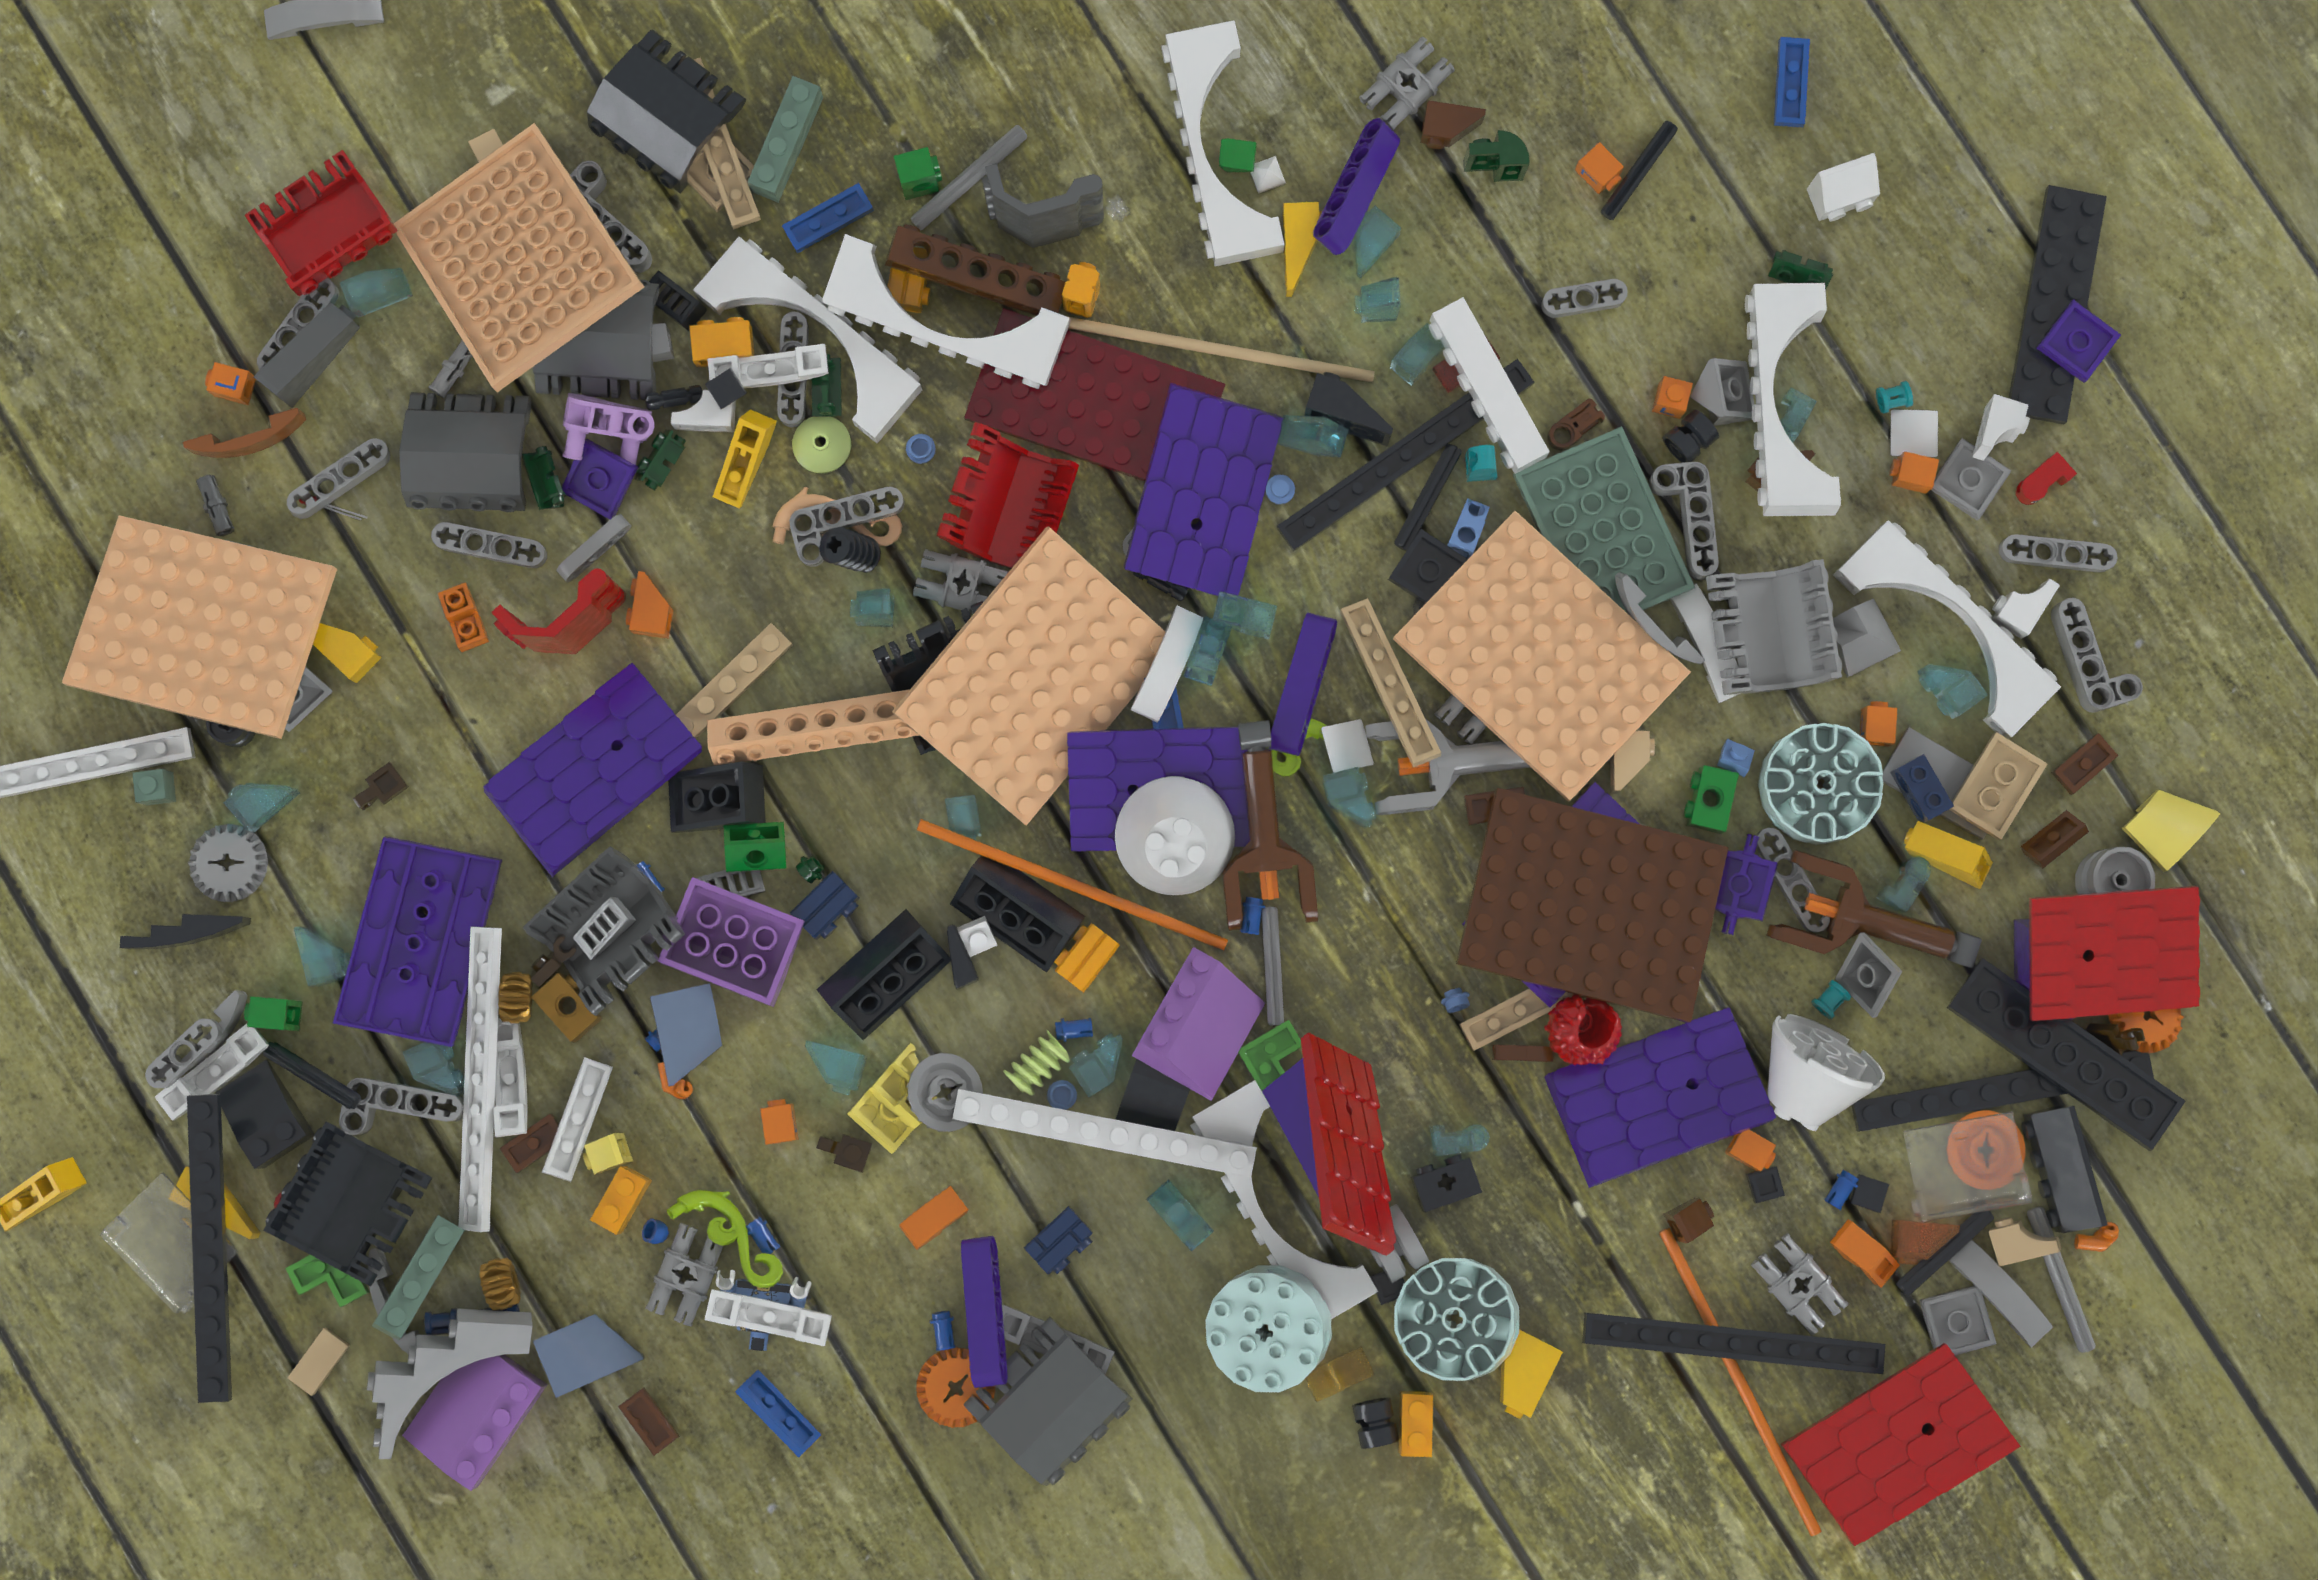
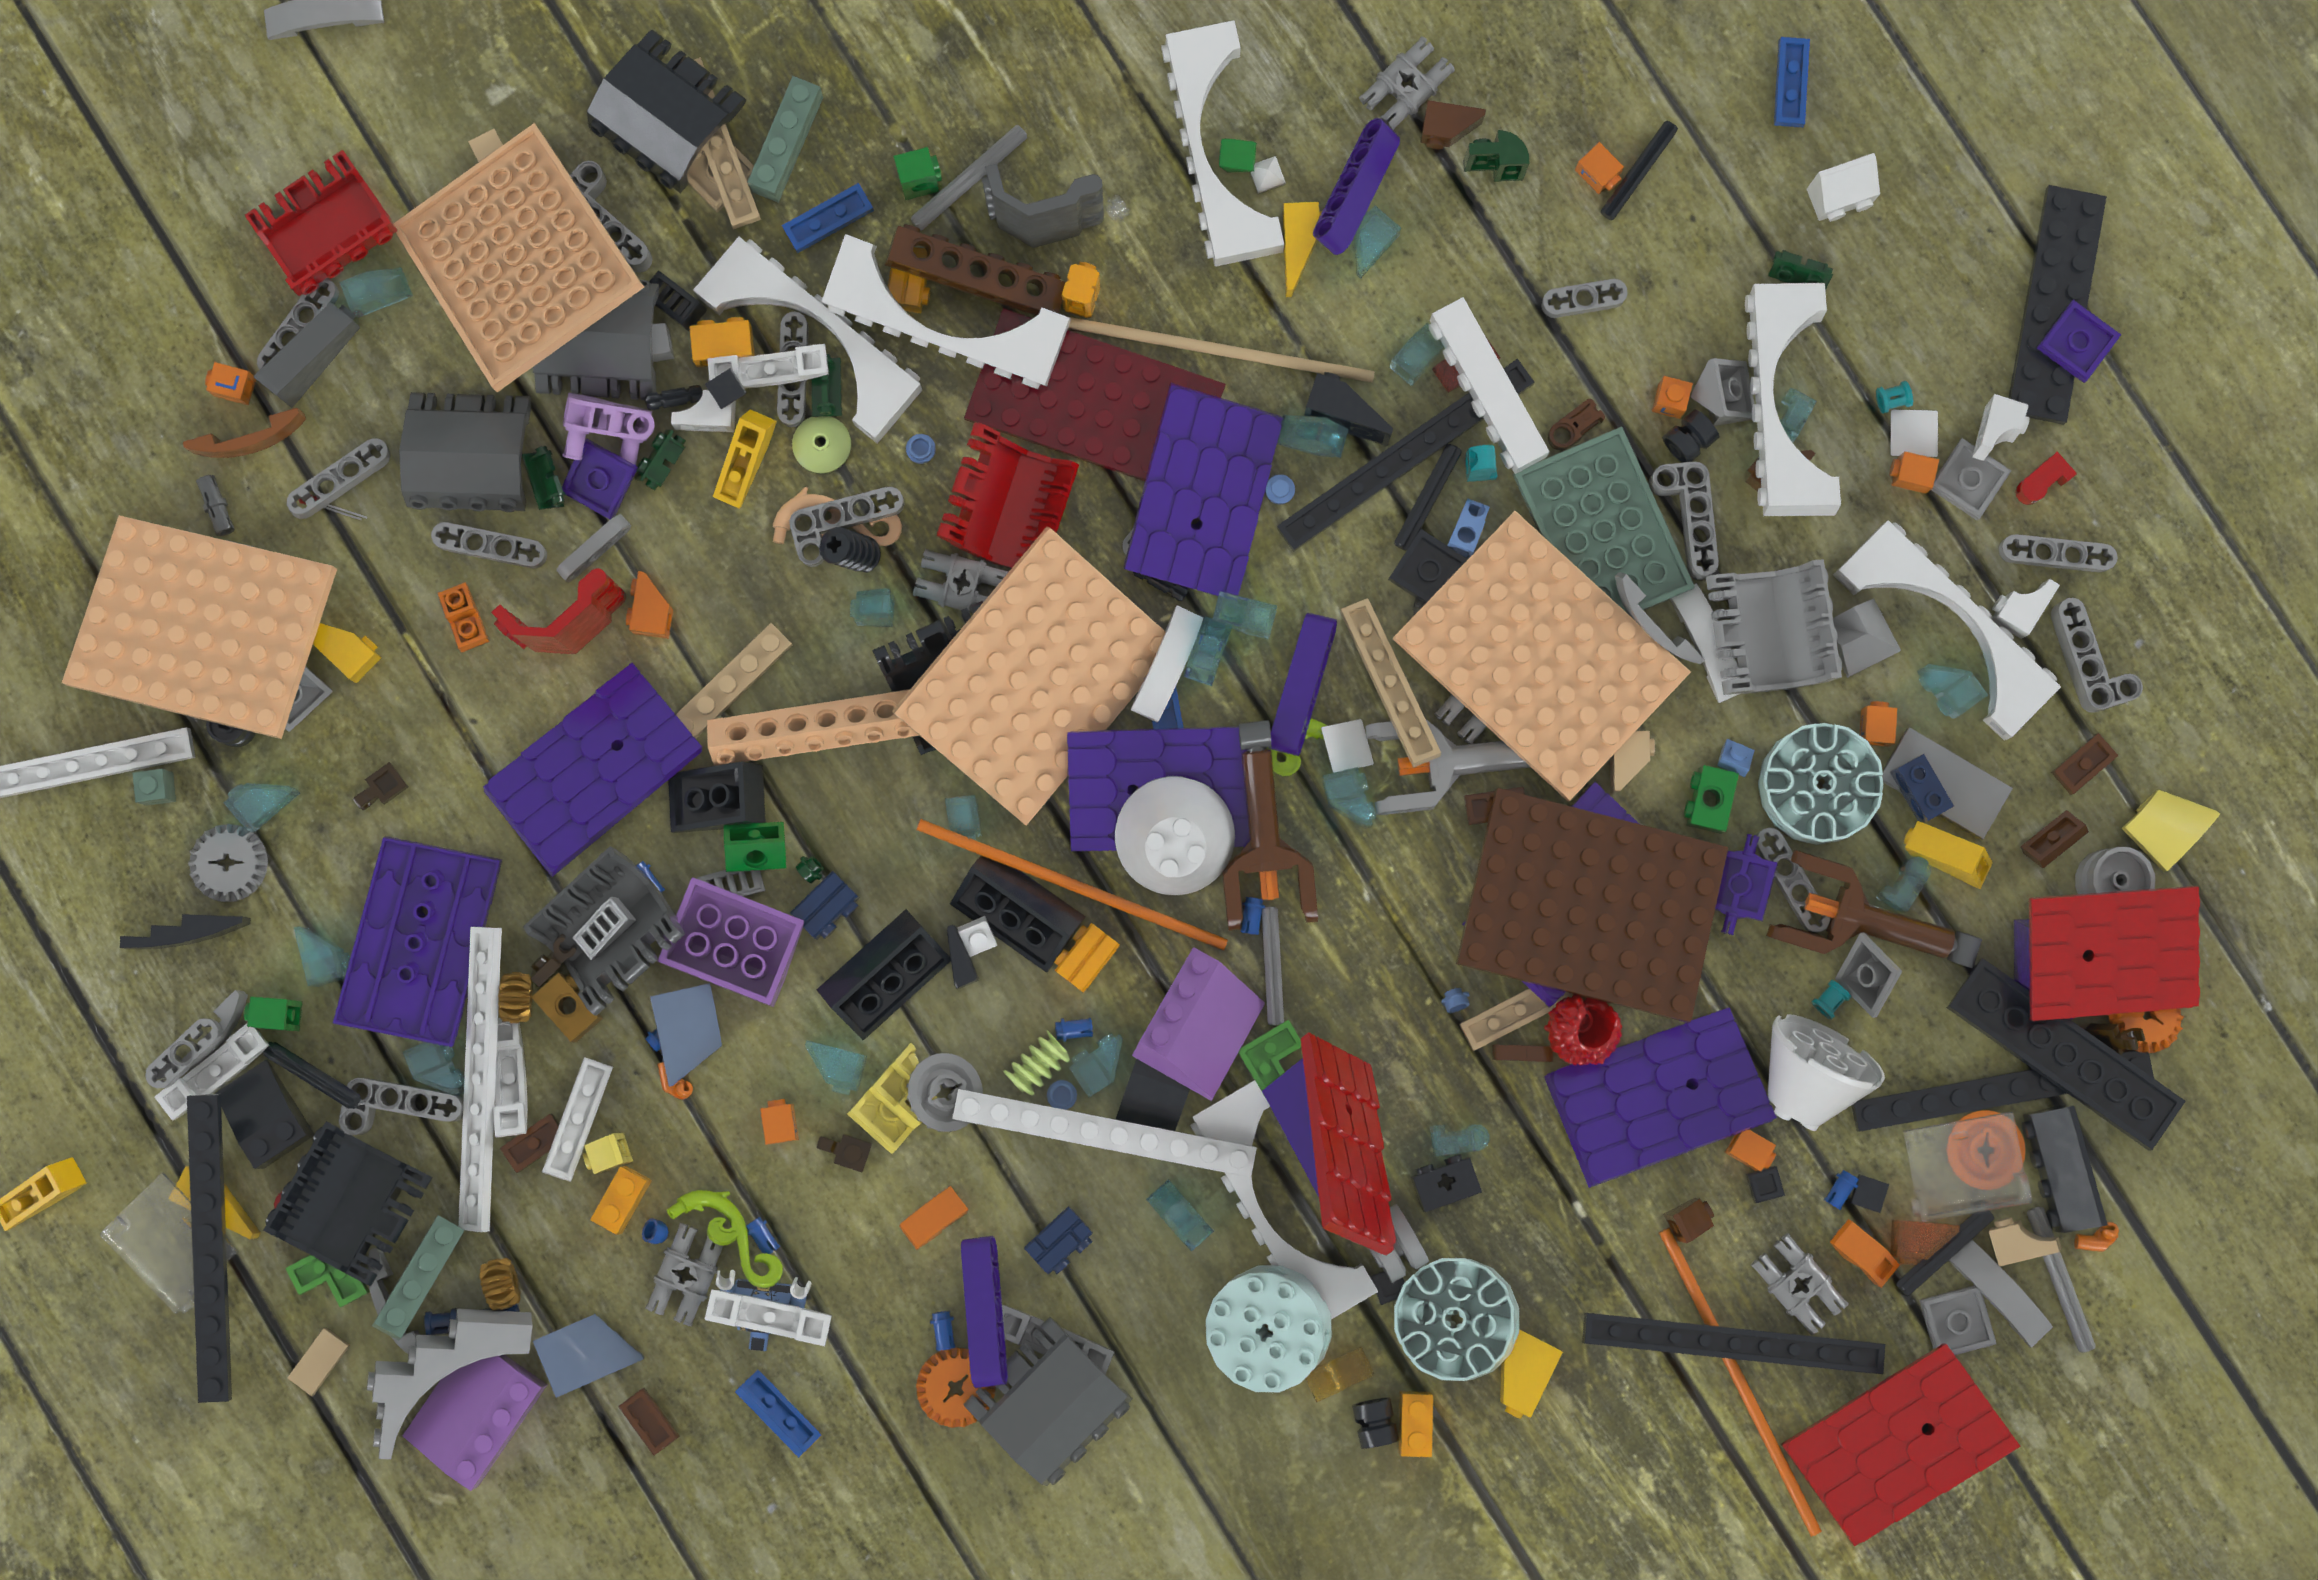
(451, 370): light grey pin -> none
(1379, 301): clear light blue slope -> none
(1997, 786): tan plate -> none

